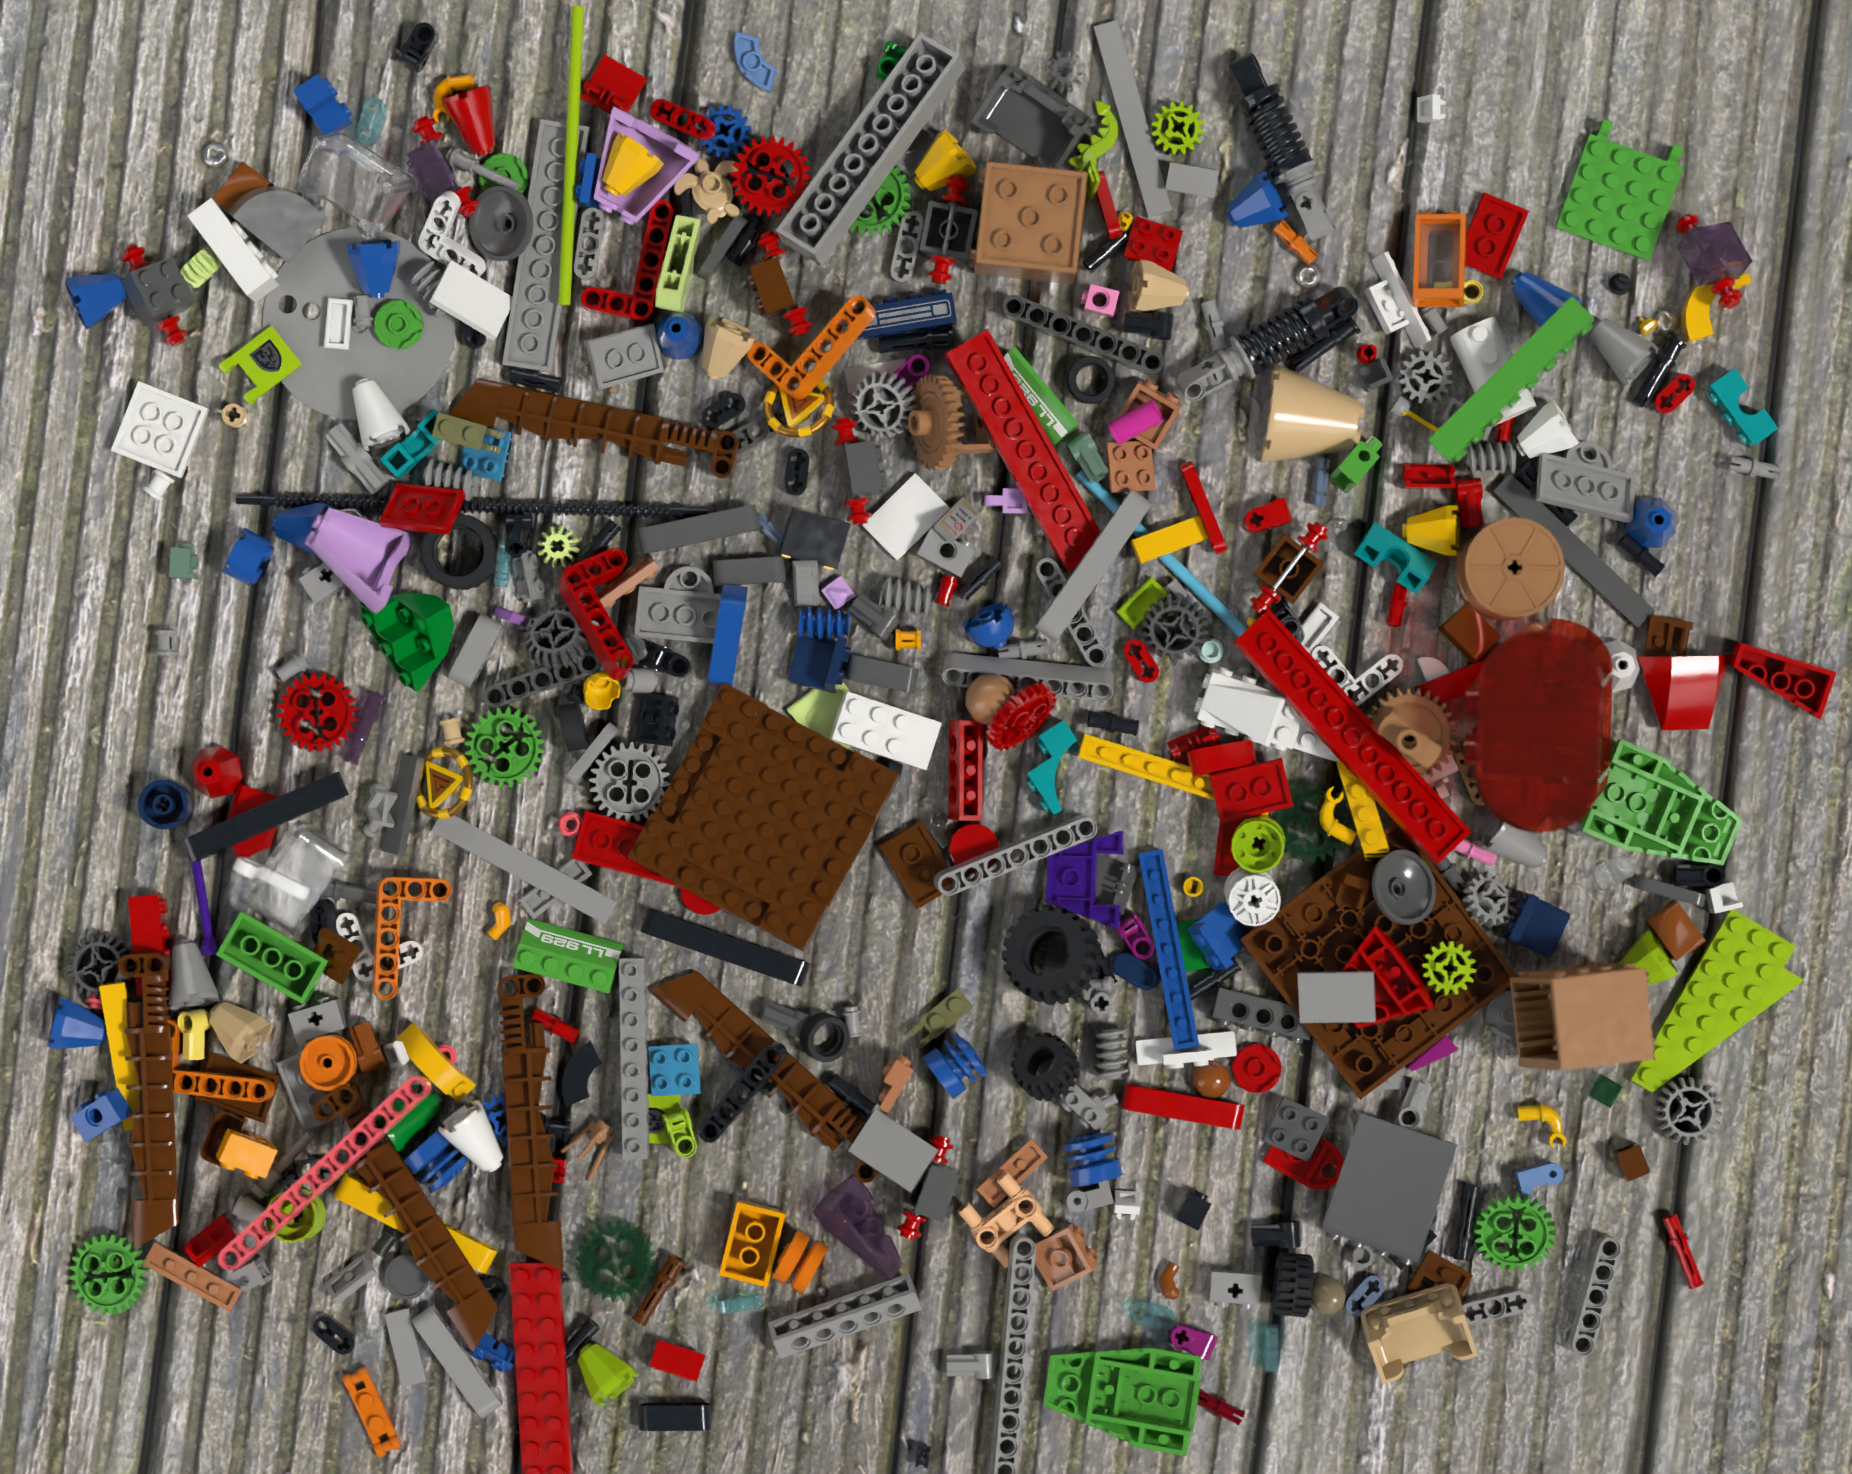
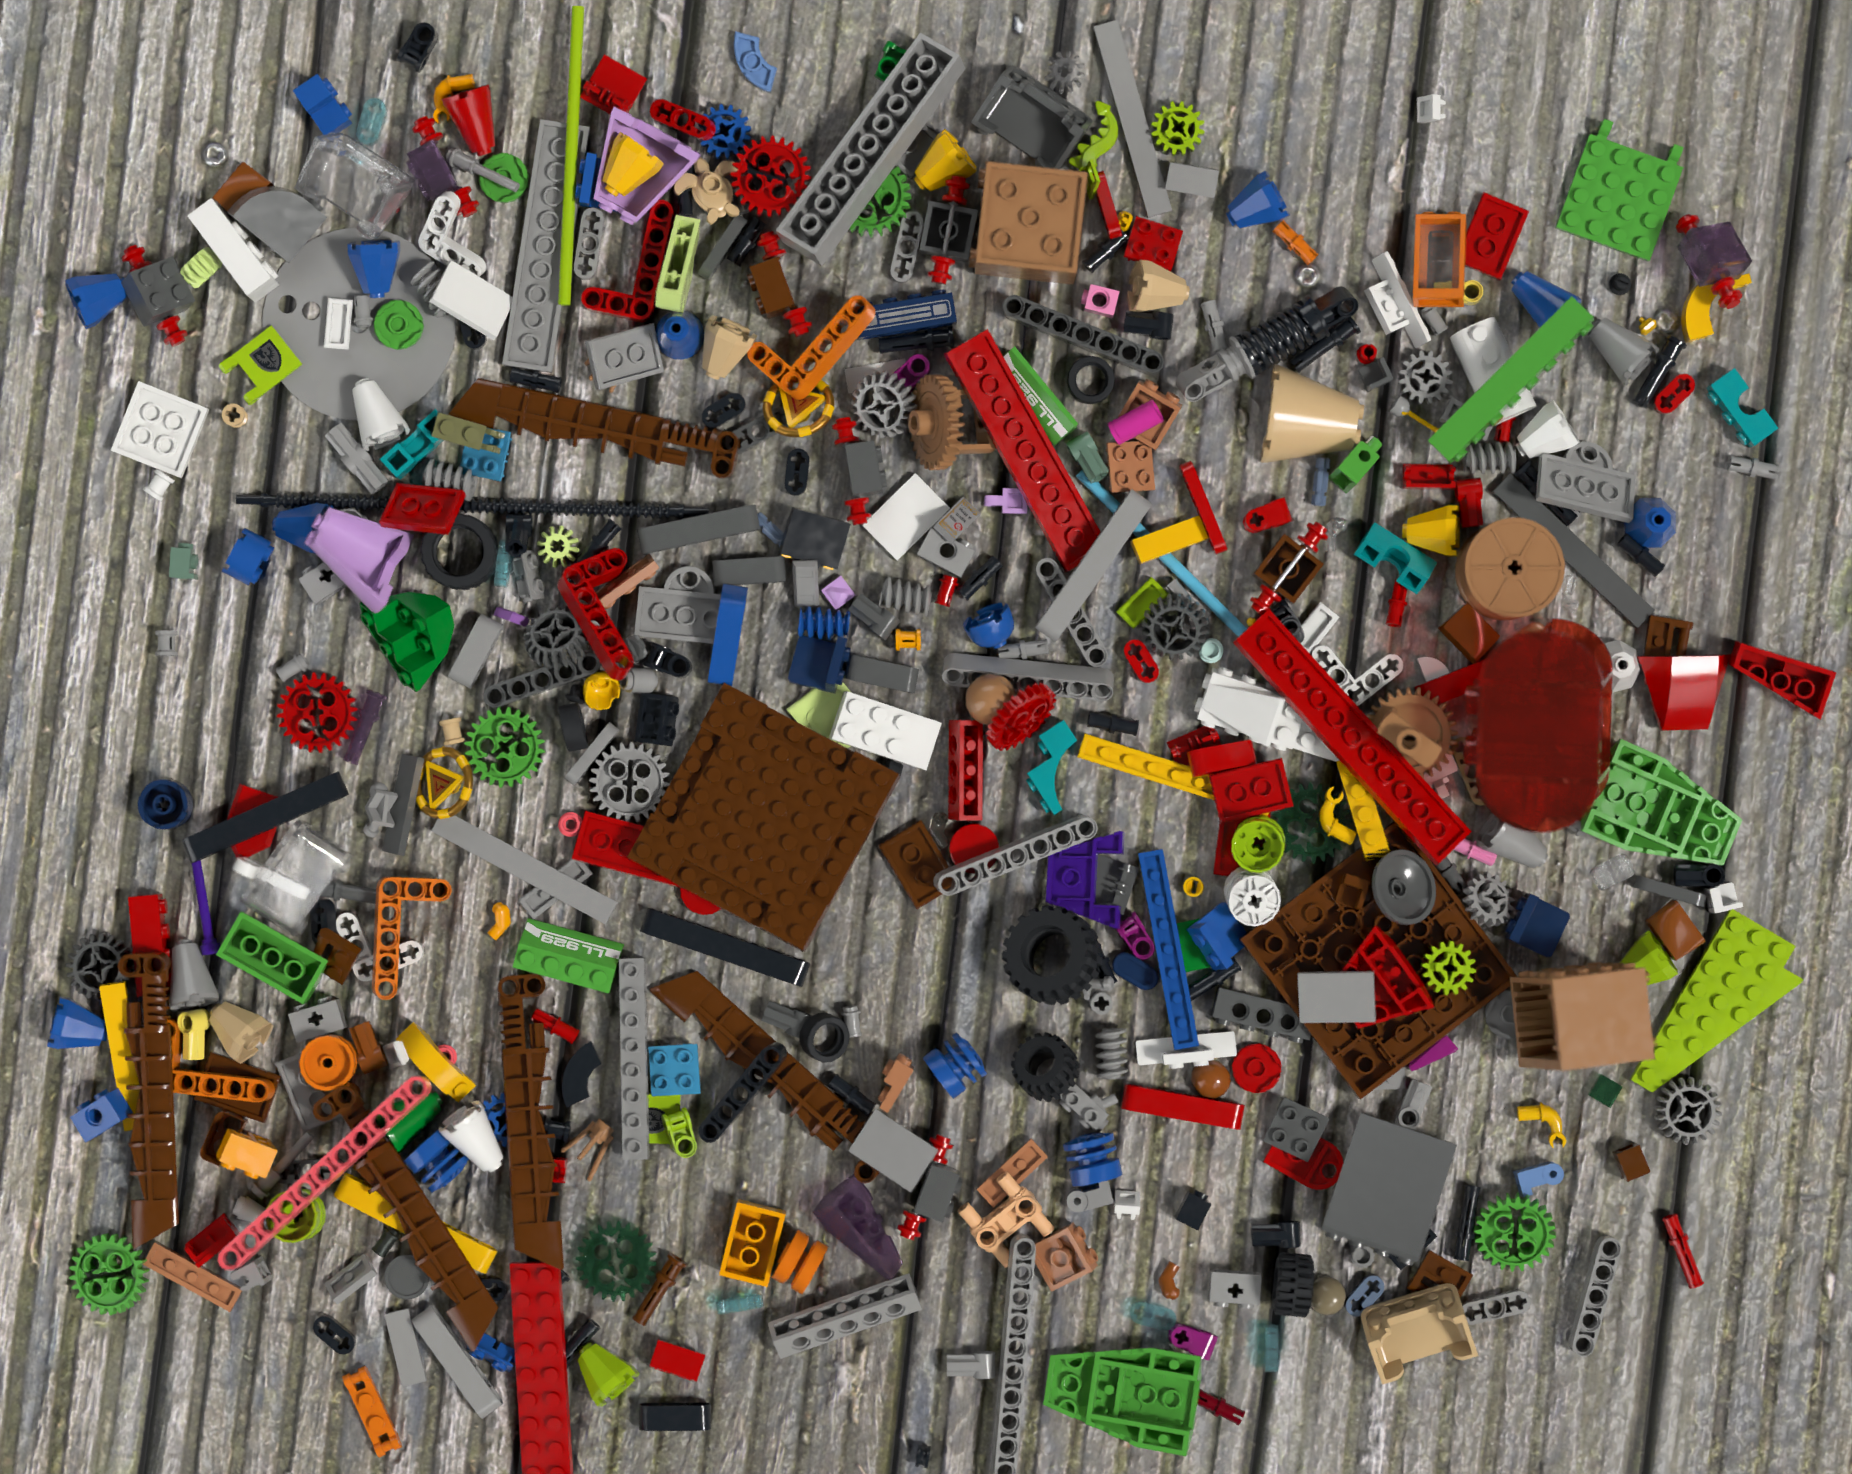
(95, 1004): coral plate -> none
(225, 775): red cone -> none
(491, 223): dark grey dish -> none
(941, 1017): olive hinge -> none
(1279, 144): black piece -> none

